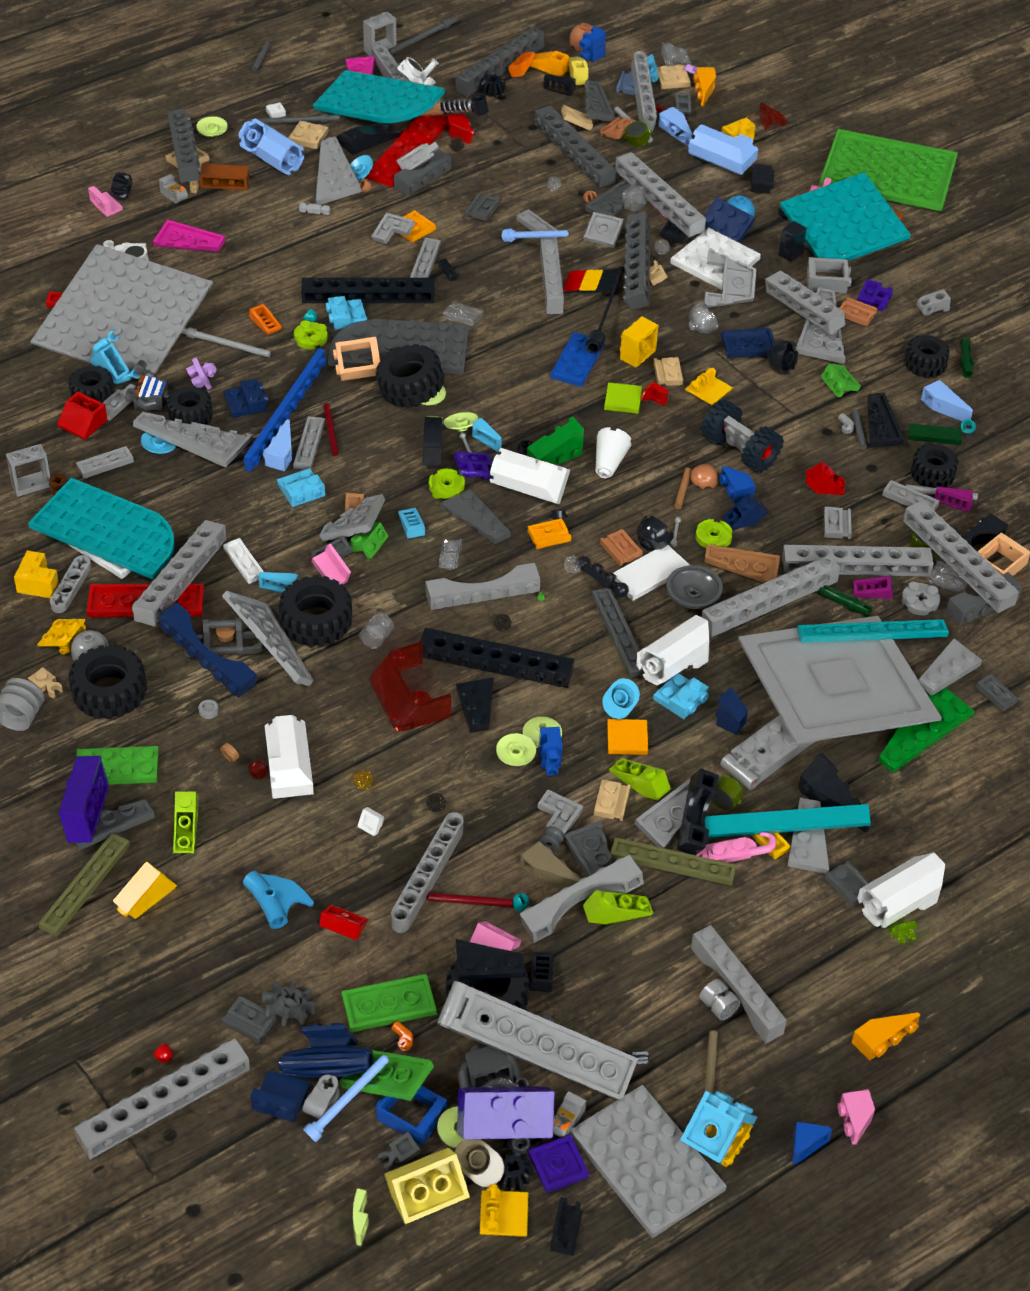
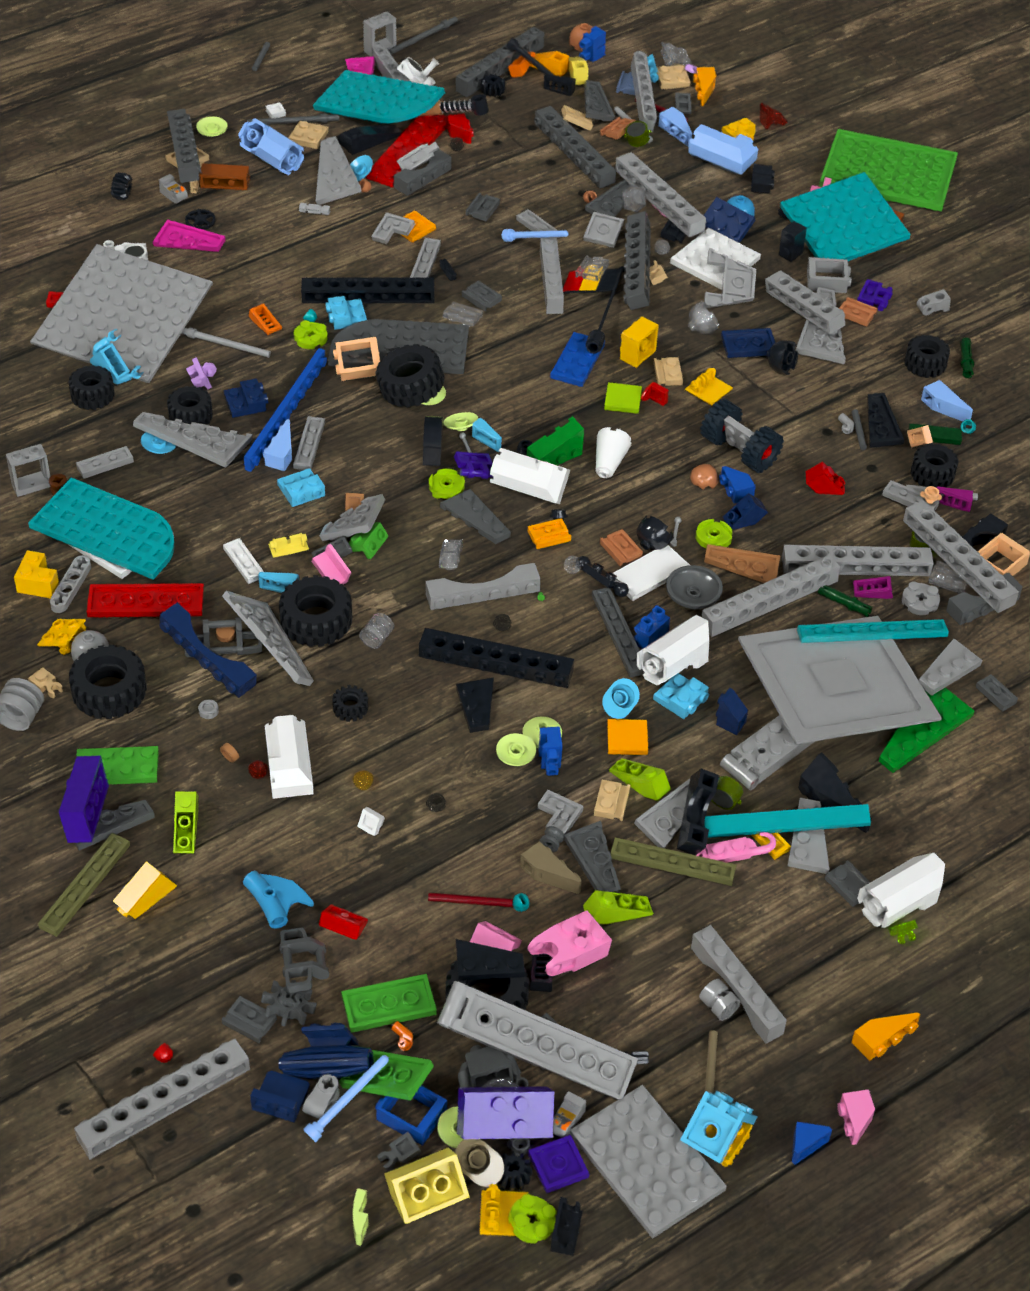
(82, 415): red slope -> none
(104, 201): bright pink panel -> none
(117, 402): light grey hinge -> none
(150, 391): dark grey torso -> none
(179, 573): light grey brick -> none
(200, 219): none -> black wheel
(282, 546): none -> light yellow hinge
(308, 968): none -> dark grey bar
(330, 427): dark red bar -> none
(353, 711): none -> black tyre
(402, 707): clear red windscreen -> none
(412, 526): medium azure slope -> none
(434, 861): light grey beam -> none
(481, 295): none -> dark grey plate
(514, 45): none -> black piece
(538, 1208): none -> lime plate
(554, 183): clear plate -> none
(572, 944): none -> bright pink brick
(592, 268): none -> clear plate
(618, 878): light grey arch -> none
(651, 627): none -> blue hips
(683, 487): medium nougat bar -> none
(837, 522): light grey plate -> none
(839, 379): bright green bracket -> none
(919, 436): none -> light nougat plate
(931, 494): none -> light nougat plate

